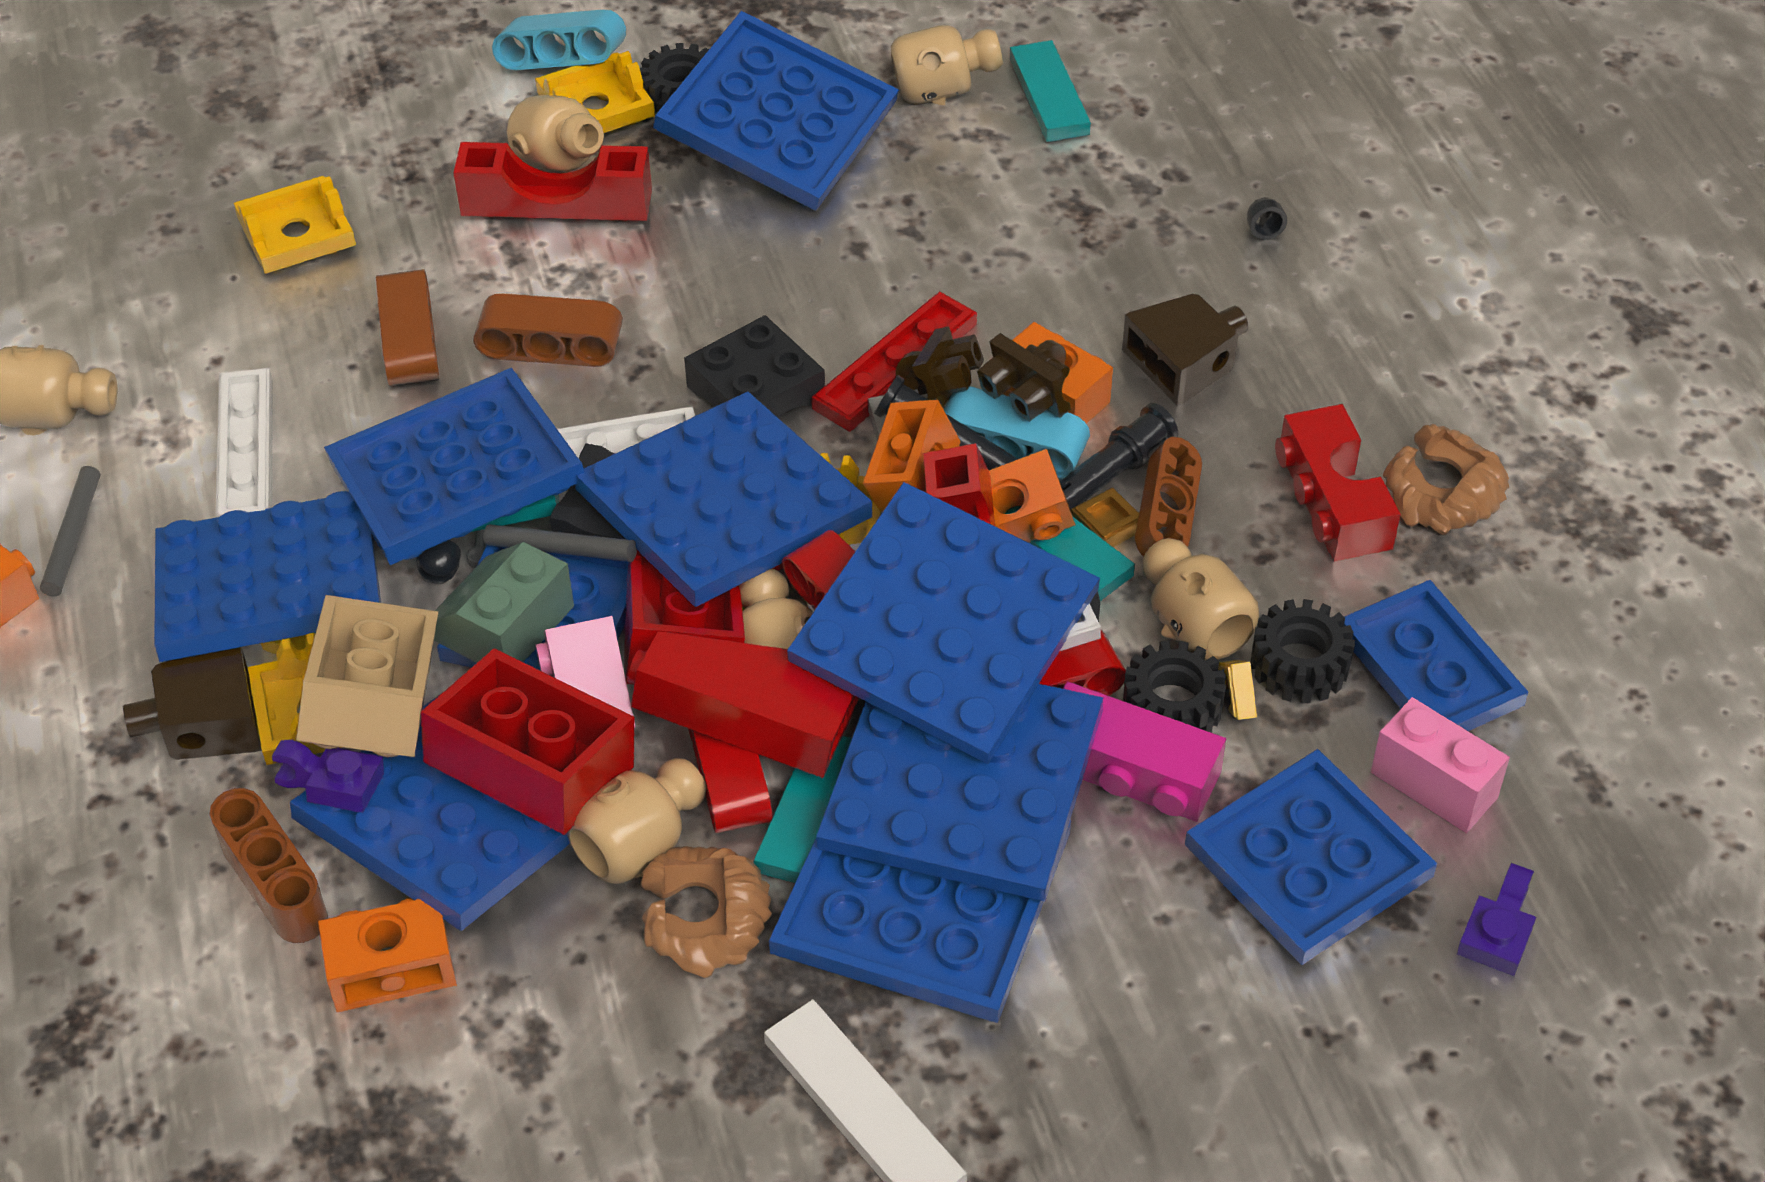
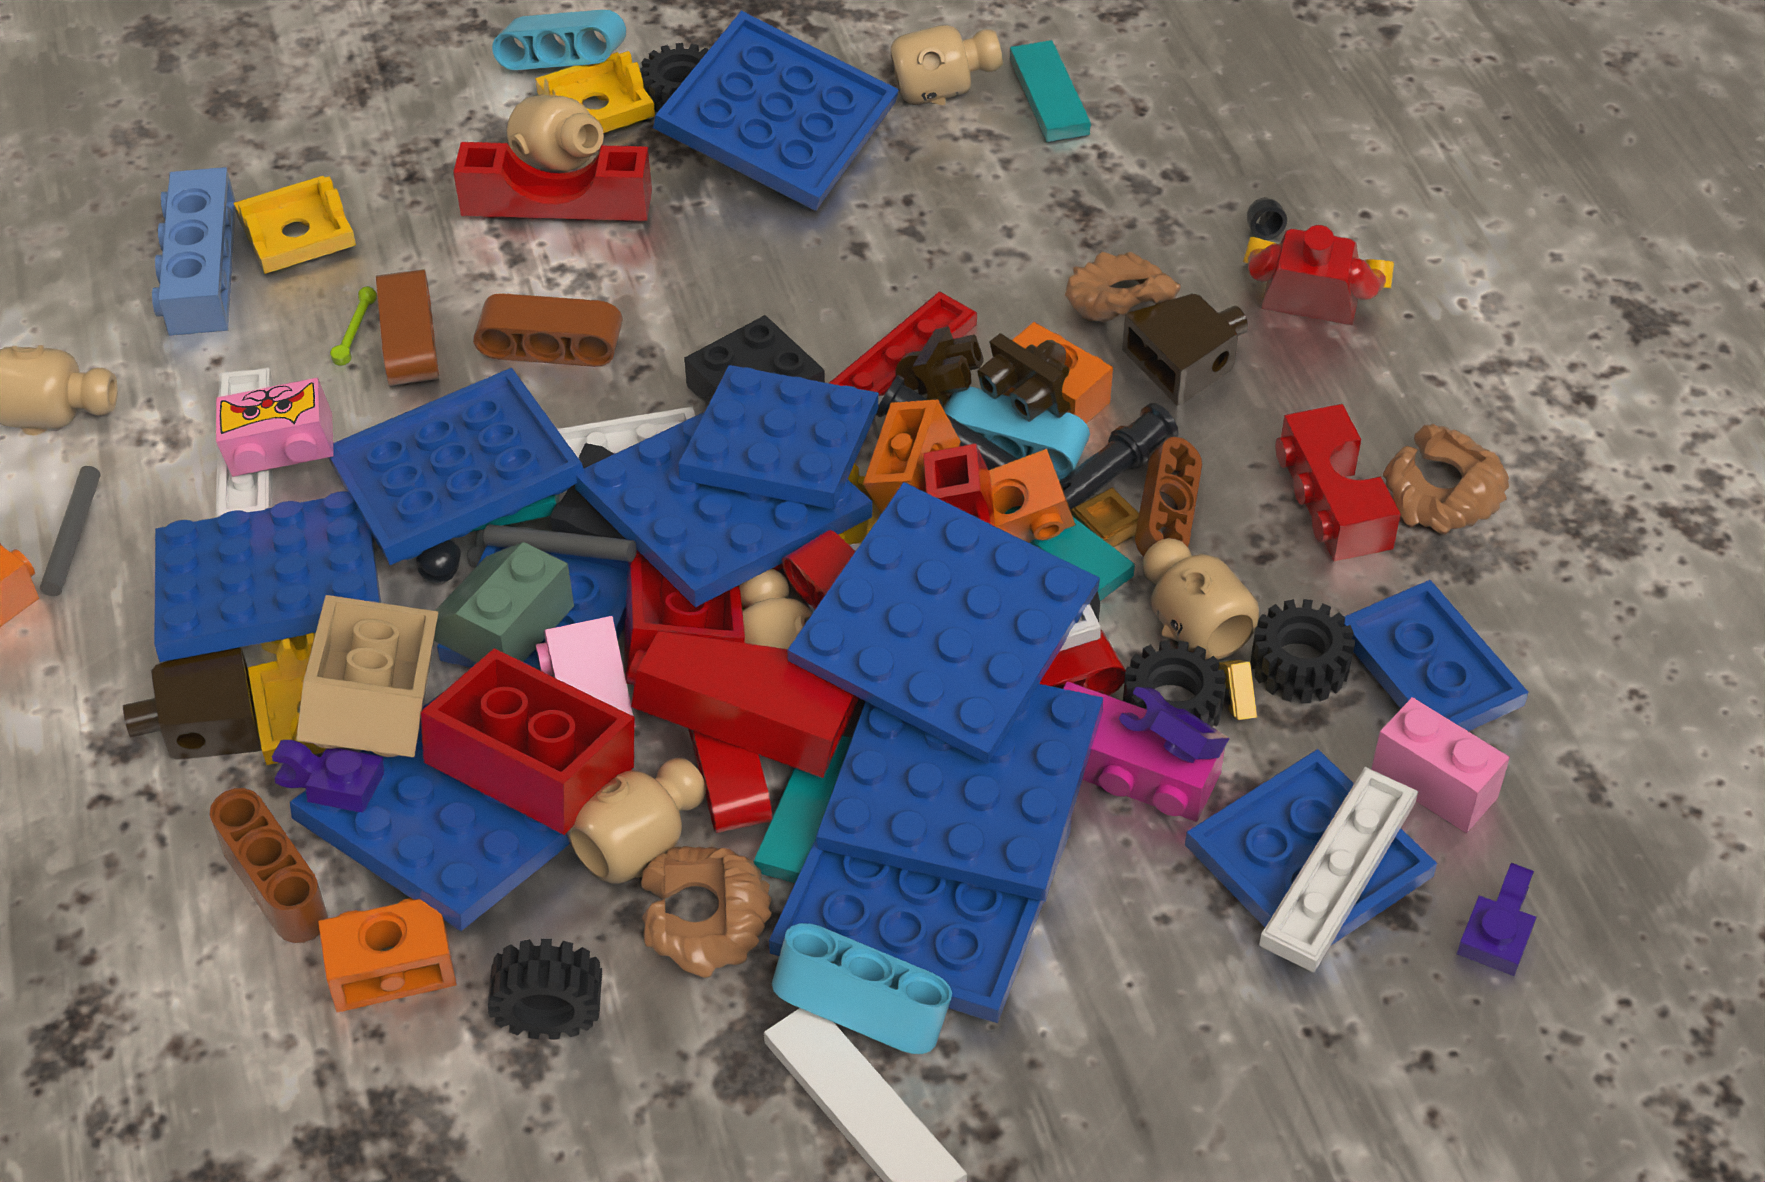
(196, 252): none -> medium blue brick
(274, 427): none -> bright pink brick
(341, 354): none -> lime hinge
(545, 989): none -> black tyre
(779, 437): none -> blue plate
(861, 988): none -> medium azure beam
(1097, 301): none -> medium nougat piece
(1184, 733): none -> dark purple plate
(1315, 274): none -> red torso
(1338, 869): none -> white tile

